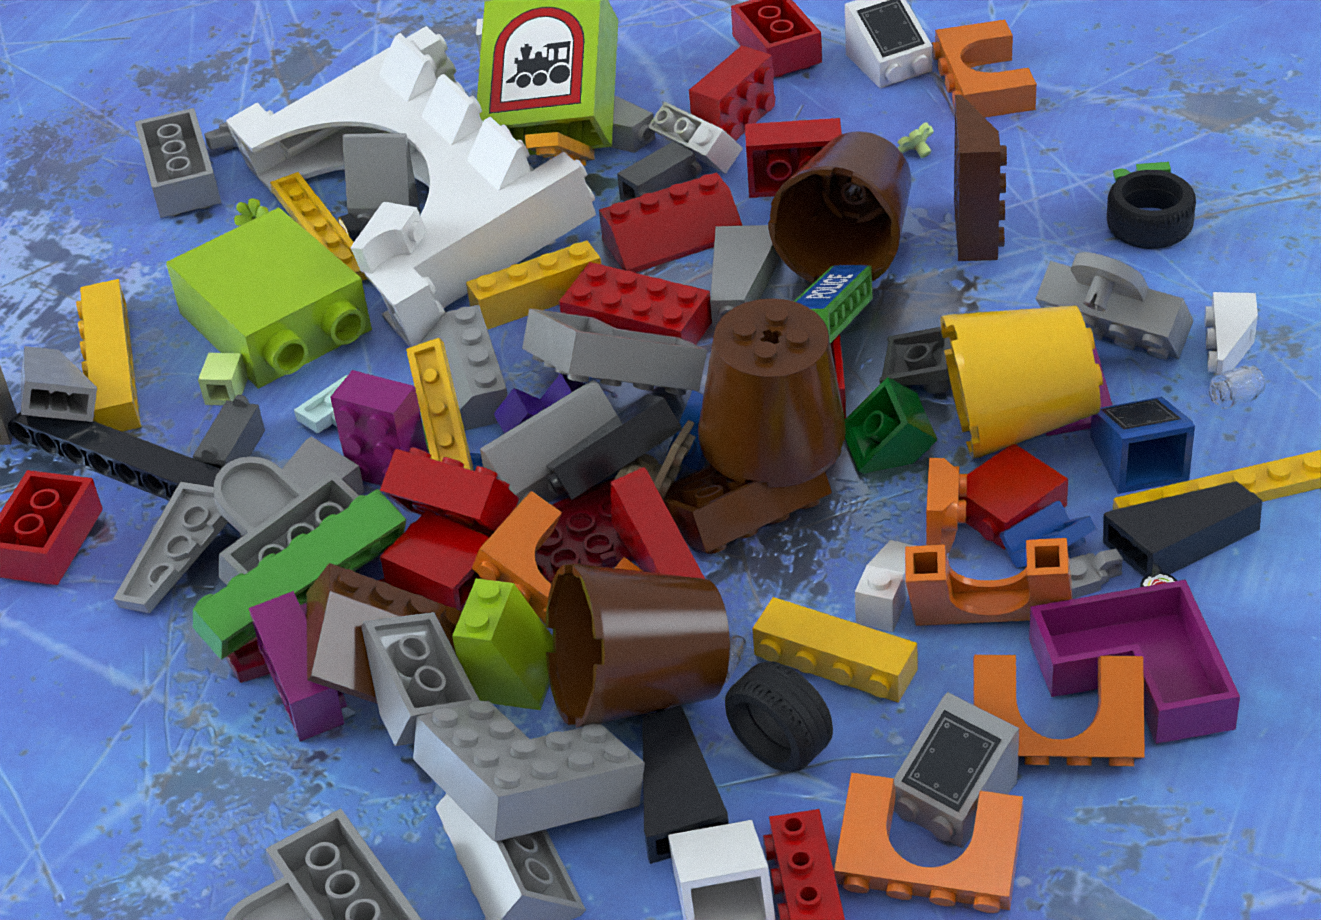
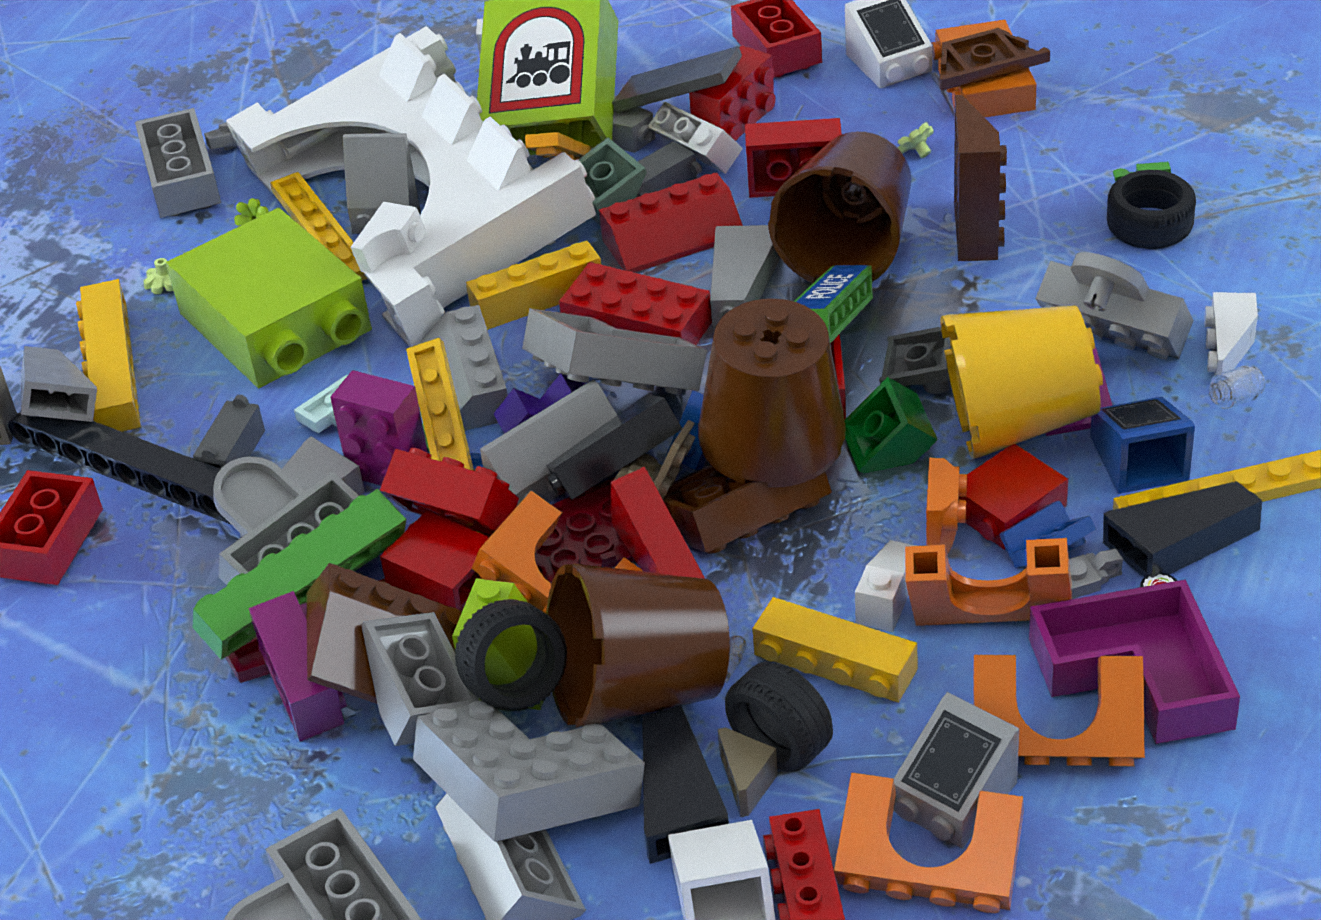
(158, 277): none -> yellowish green plant
(172, 547): light grey wing -> none
(222, 378): yellowish green brick -> none
(350, 226): black tile -> none
(537, 681): none -> black tyre
(611, 175): none -> sand green slope
(677, 79): none -> dark grey tile
(748, 767): none -> dark tan slope
(986, 56): none -> reddish brown wing

